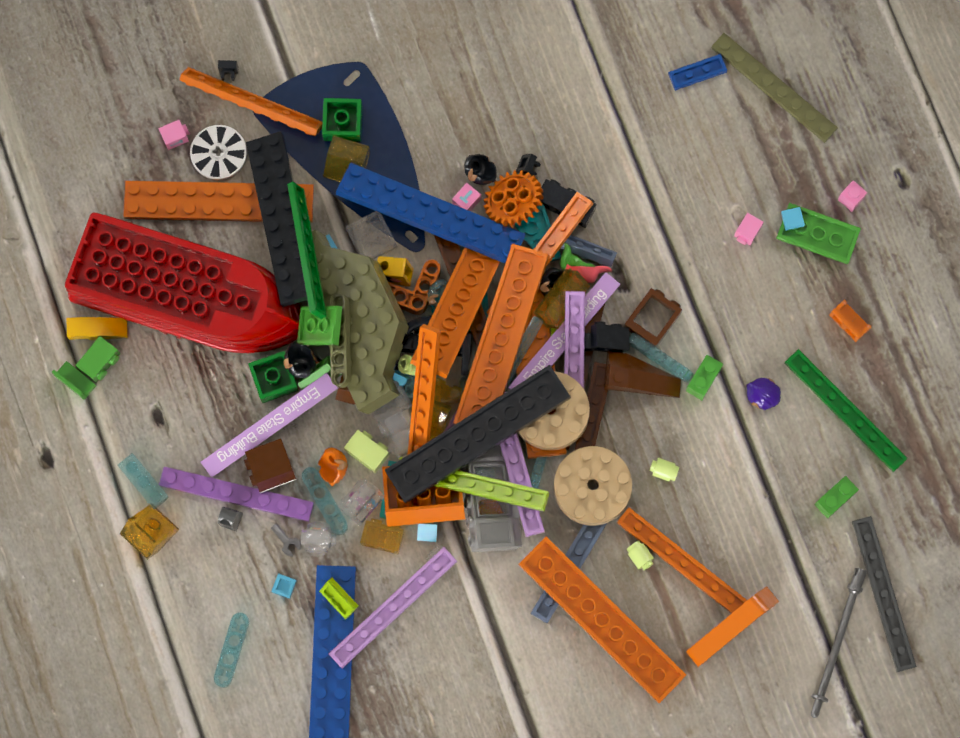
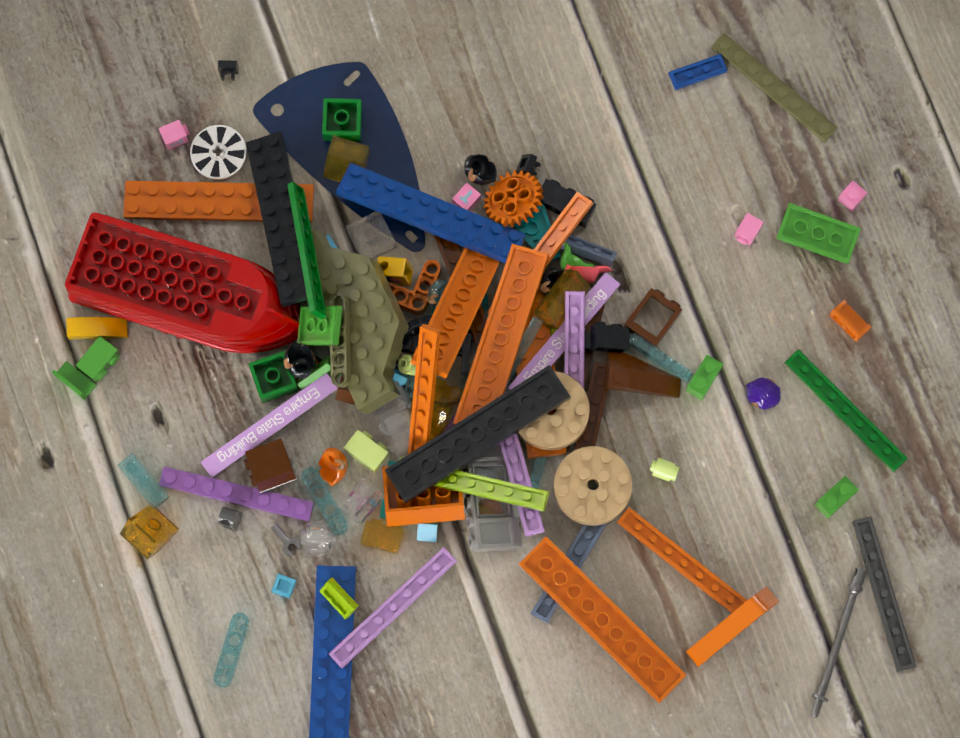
(251, 101): orange plate -> none
(640, 555): yellowish green brick -> none
(792, 218): medium azure tile -> none

